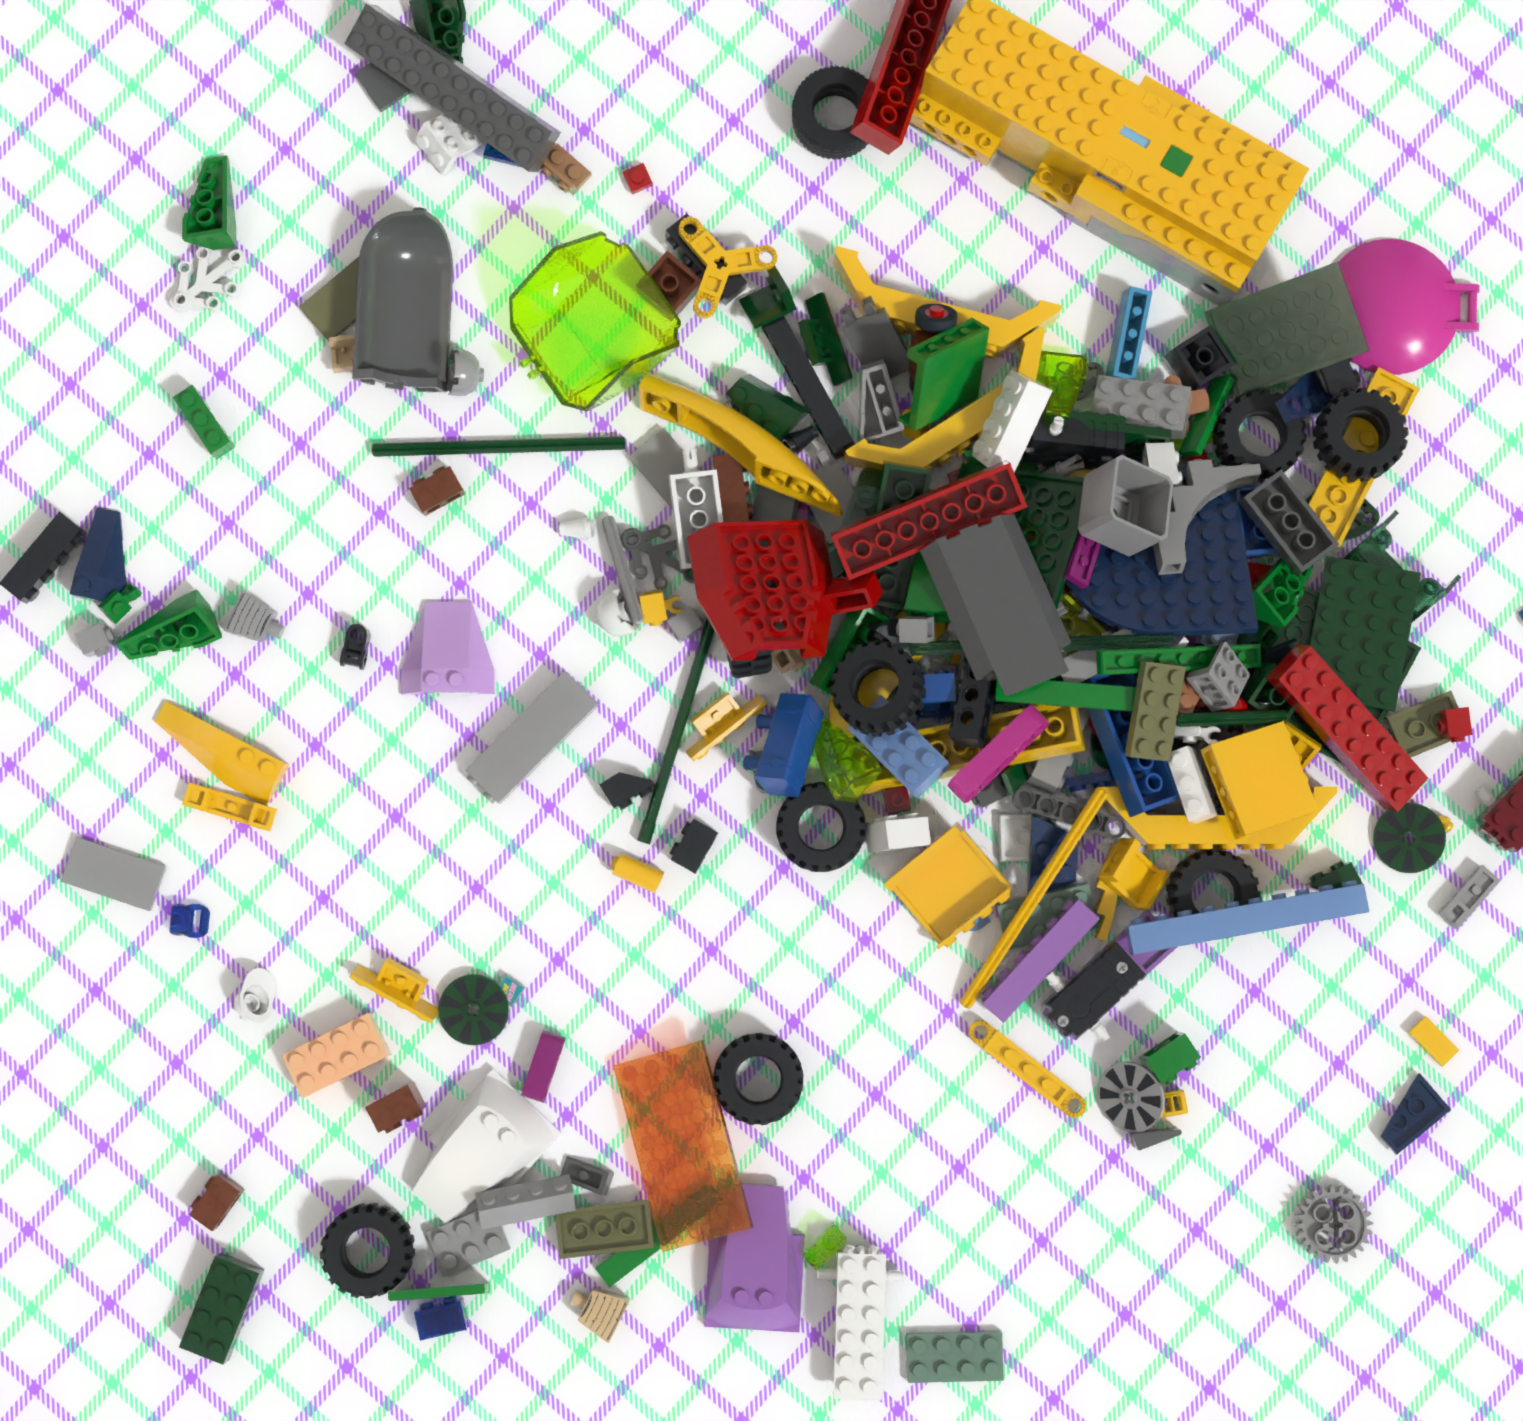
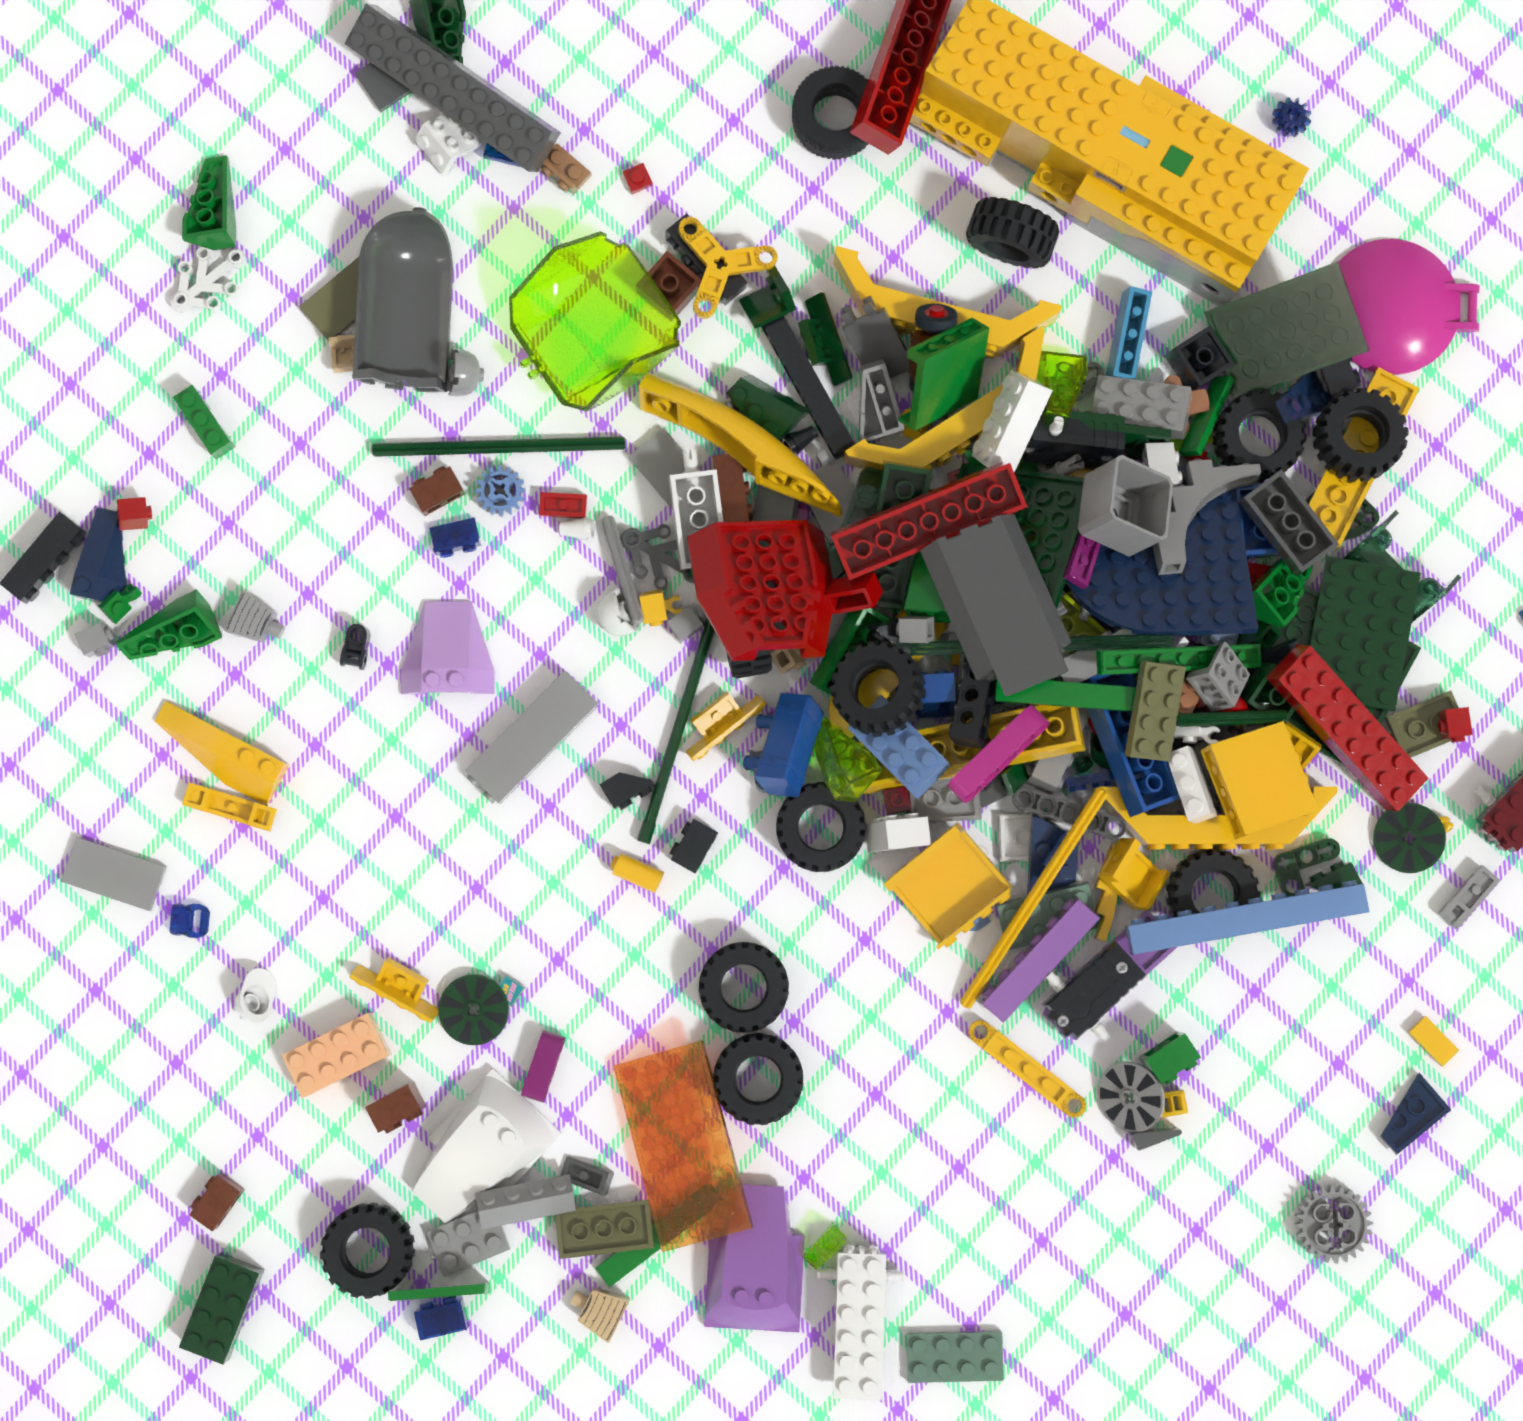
(133, 513): none -> red brick
(455, 537): none -> clear blue bracket
(507, 483): none -> medium blue gear
(563, 505): none -> red plate
(776, 987): none -> black tyre
(943, 805): none -> light grey tile
(1012, 232): none -> black tyre
(1082, 763): none -> clear green hinge
(1283, 120): none -> clear blue gear
(1293, 872): none -> dark green beam

